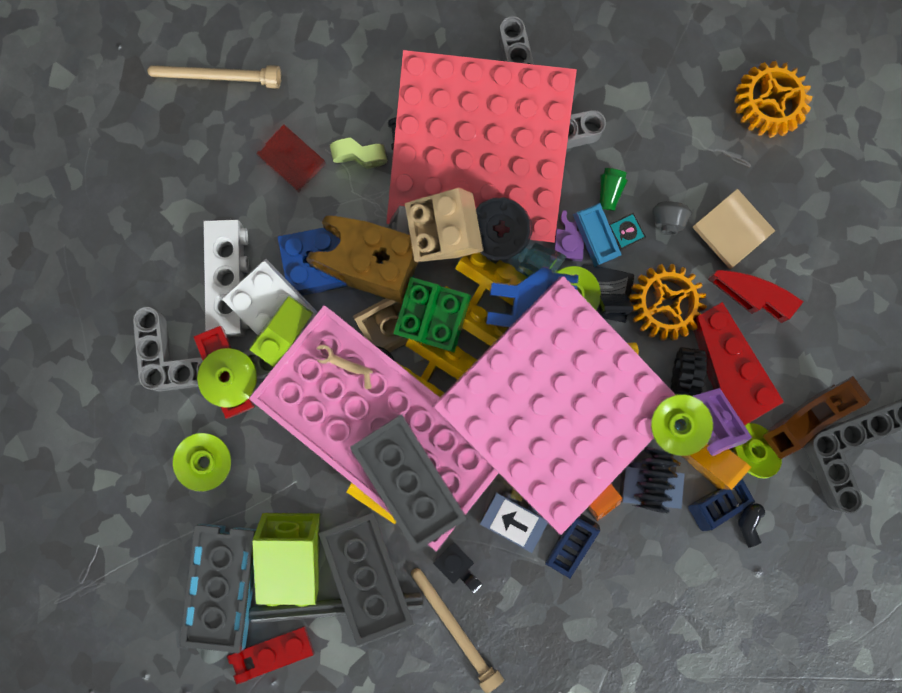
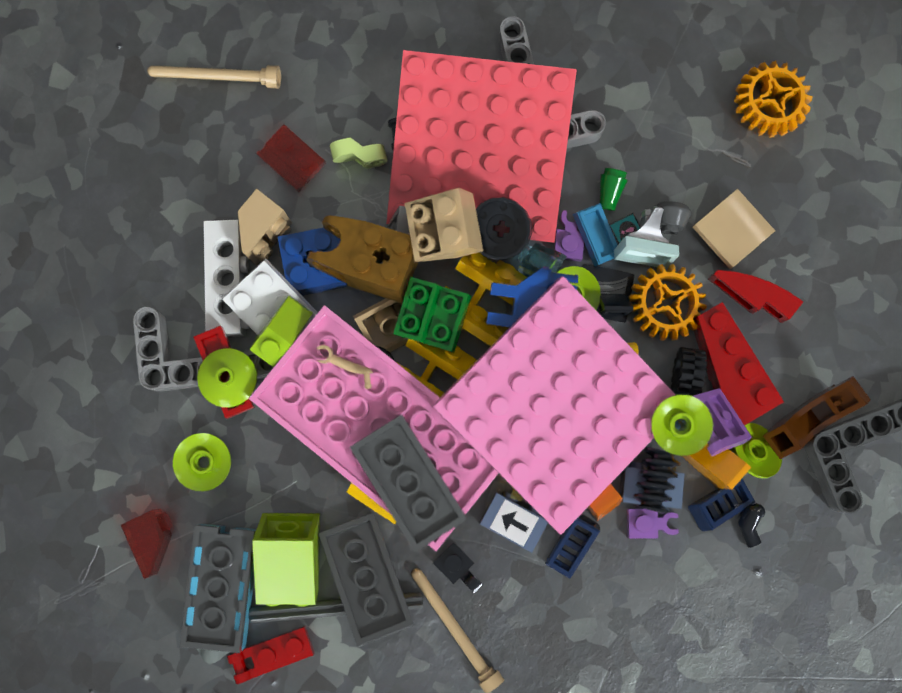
(148, 540): none -> clear red slope
(260, 226): none -> tan slope
(646, 523): none -> medium lavender plate
(647, 244): none -> light aqua piece

